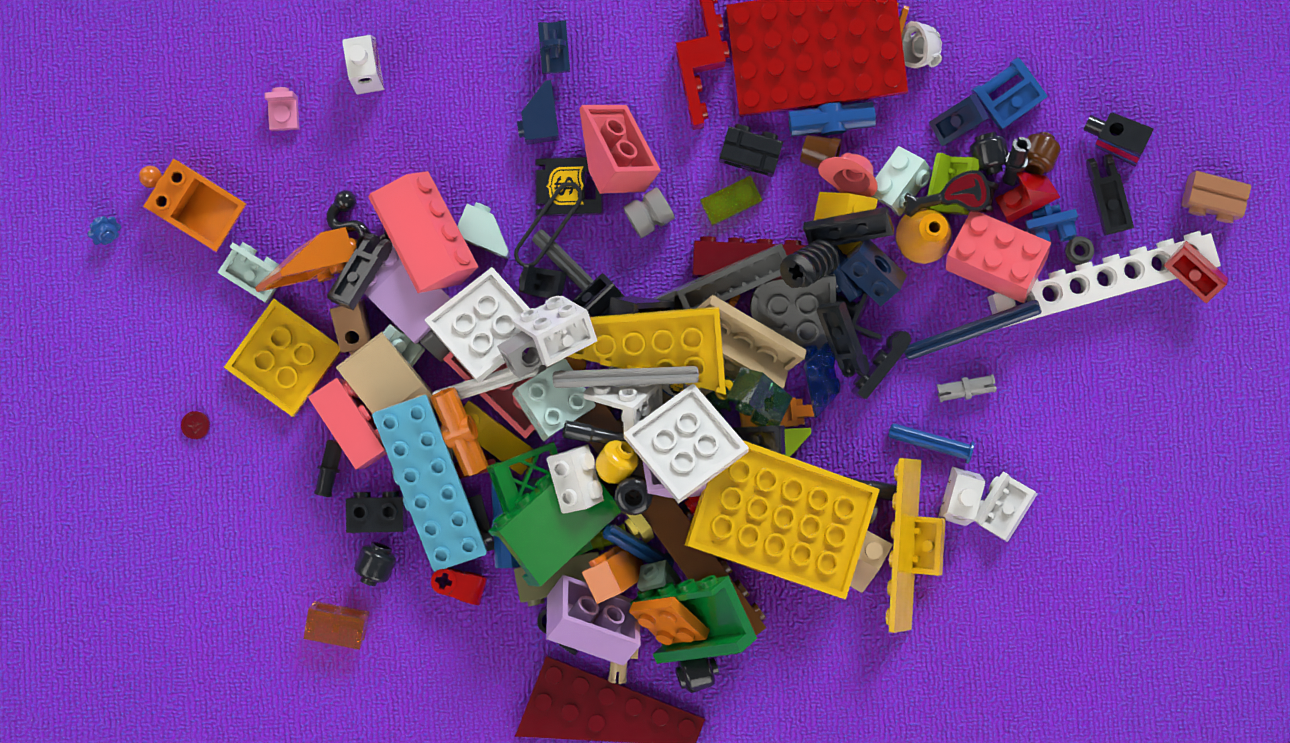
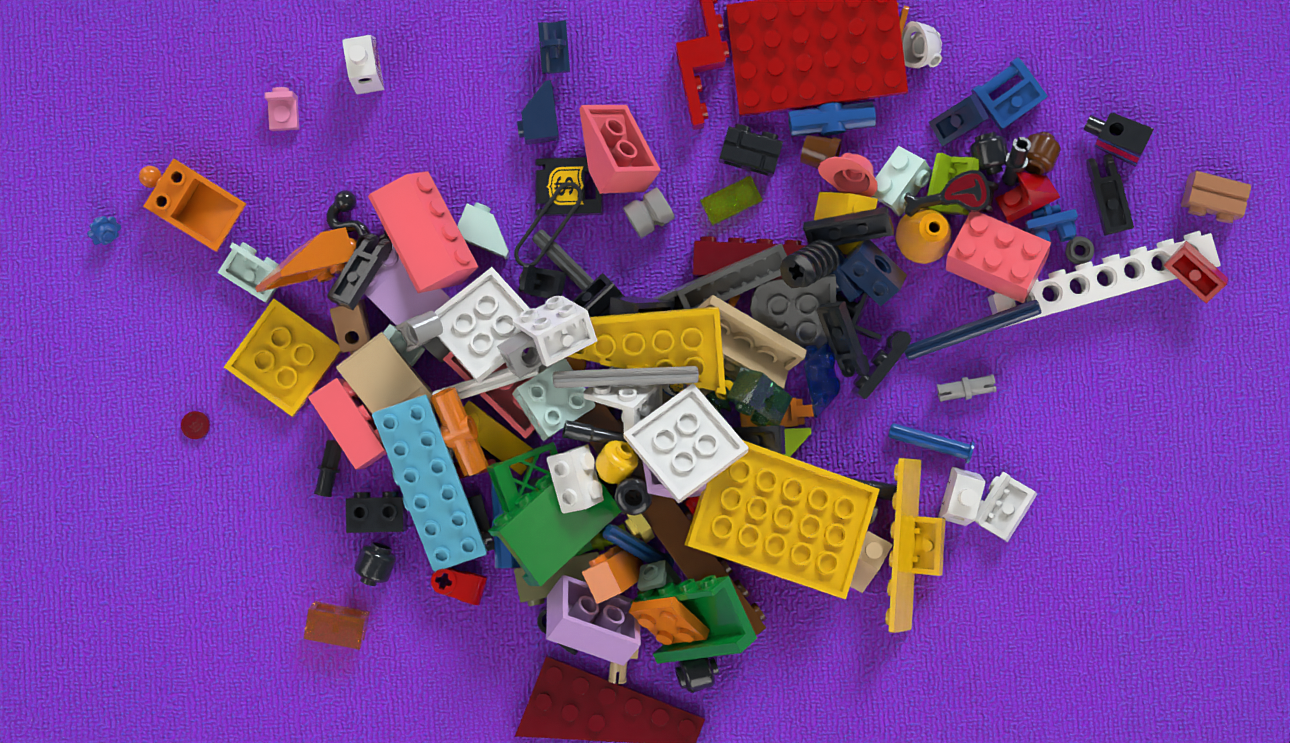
(420, 329): none -> light grey piece

